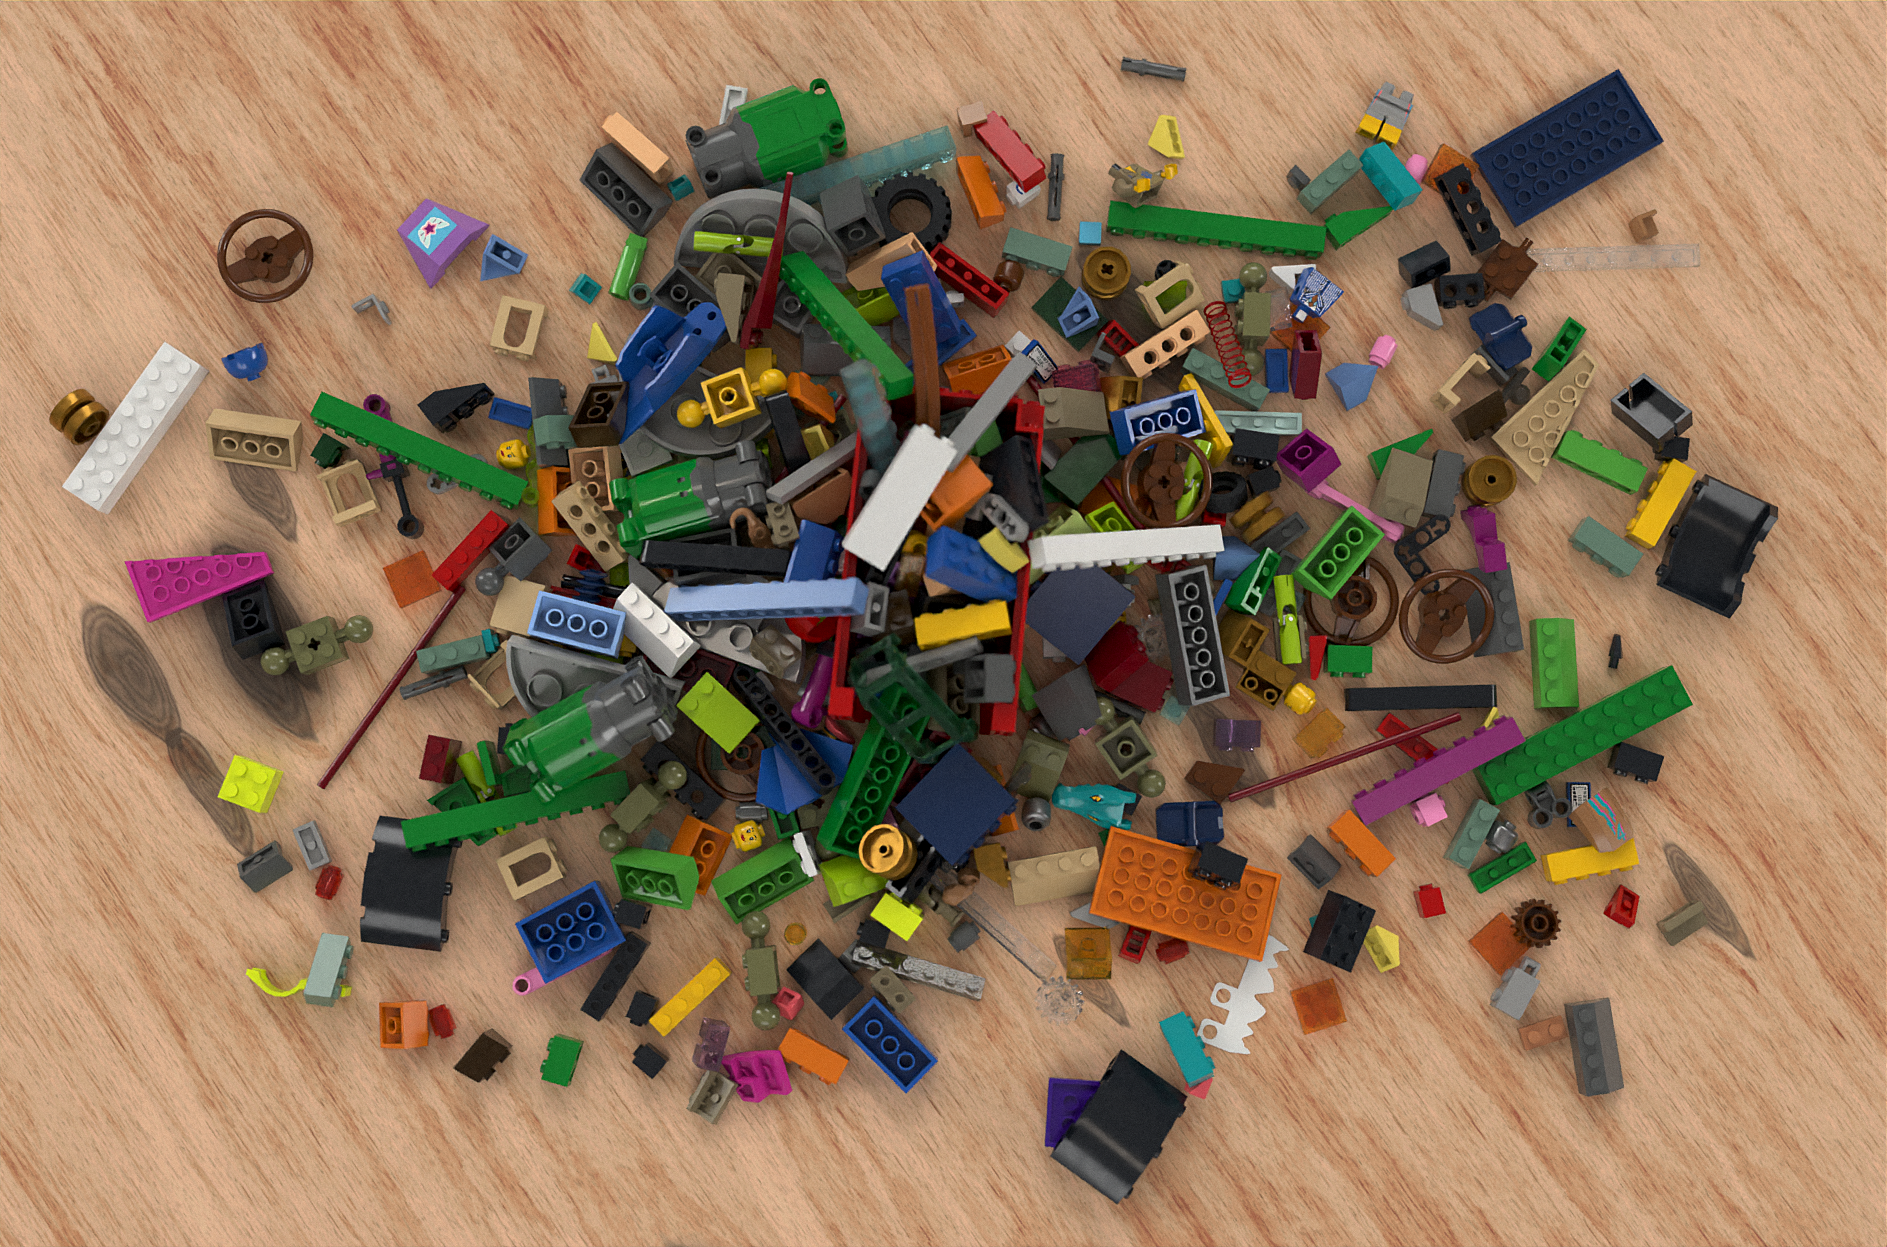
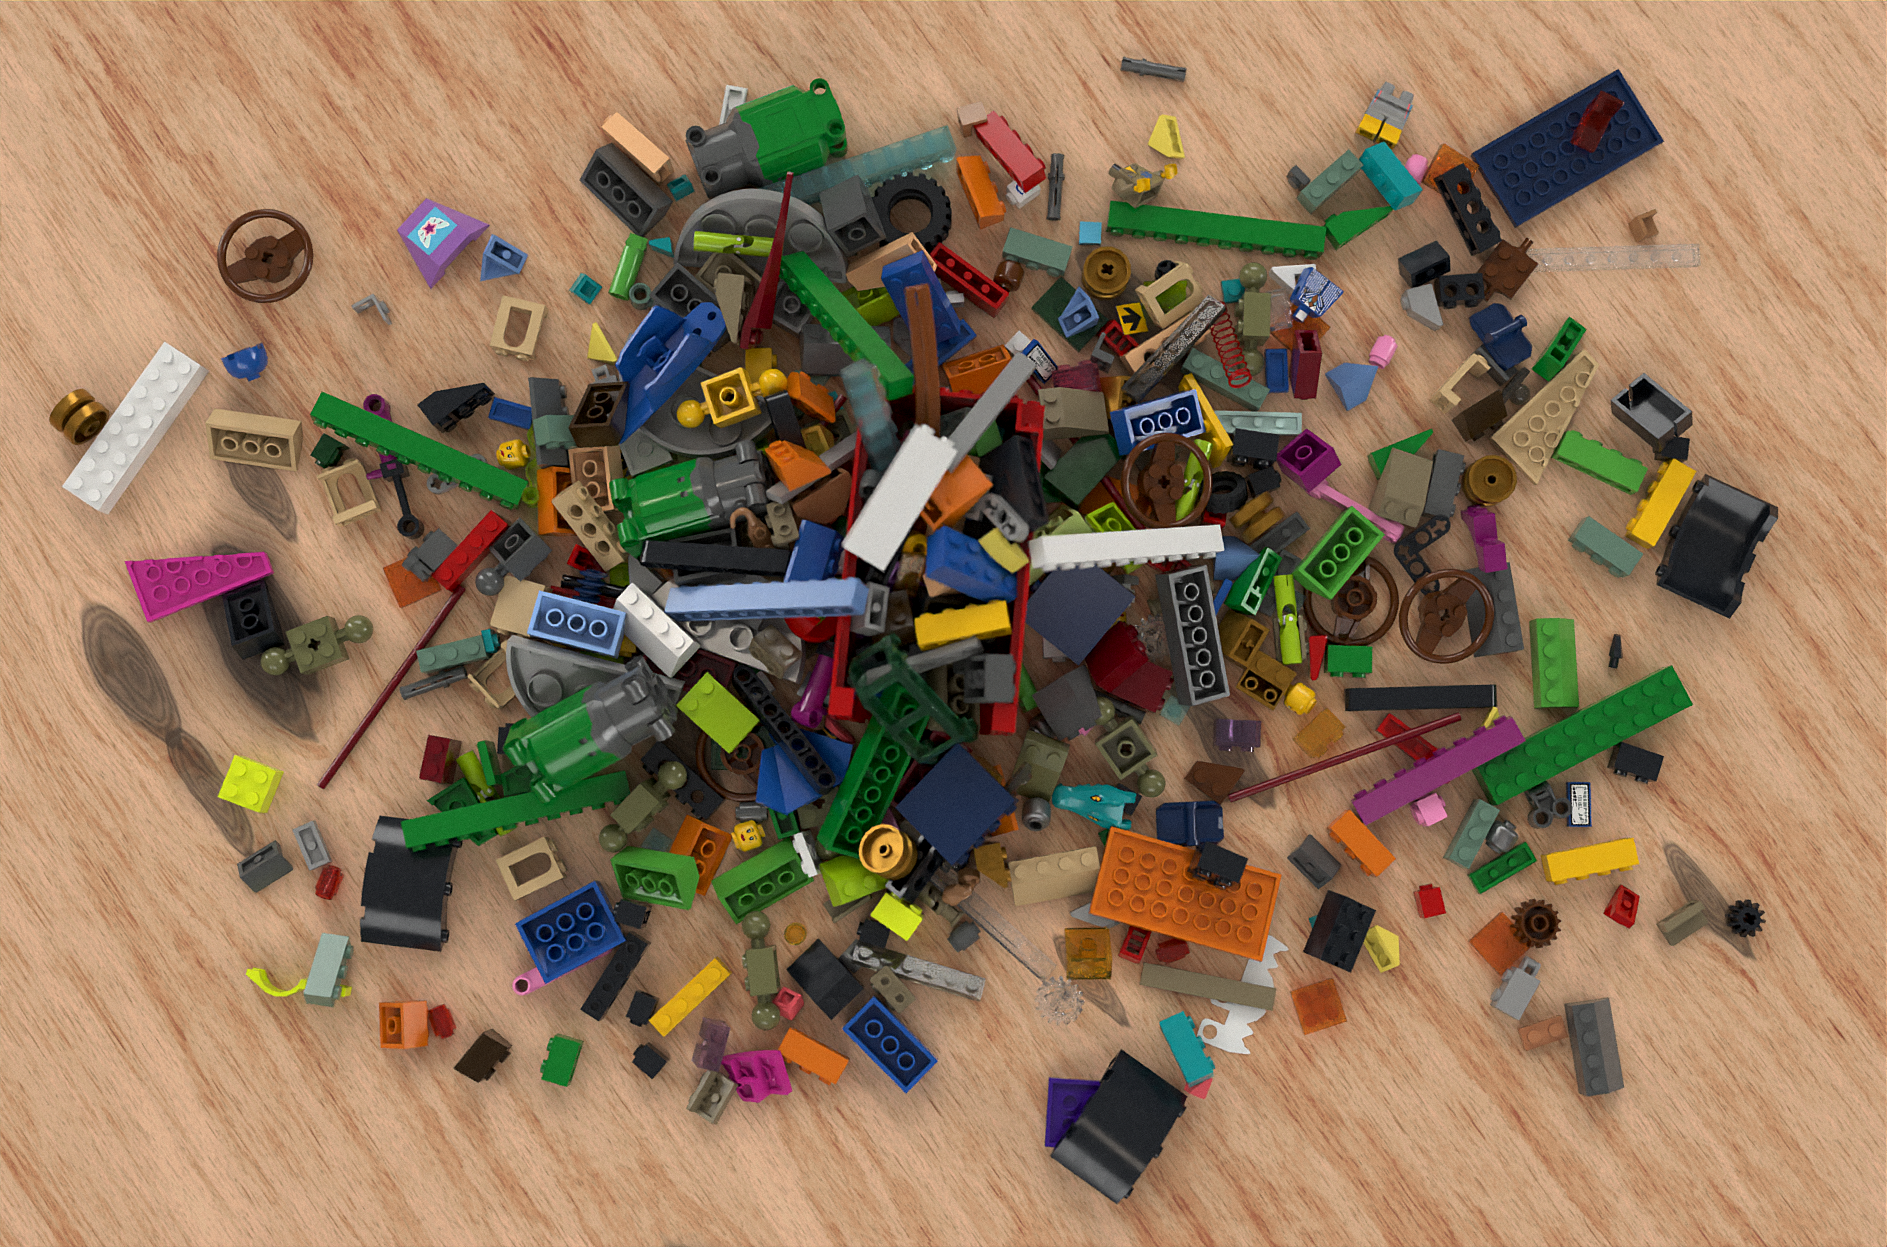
(429, 555): none -> dark grey hinge
(662, 246): none -> teal slope
(795, 464): none -> orange slope
(1132, 318): none -> yellow sticker
(1173, 349): none -> clear smoke plate
(1208, 986): none -> dark tan tile
(1595, 121): none -> clear red panel
(1603, 821): medium nougat slope -> none
(1753, 921): none -> black gear

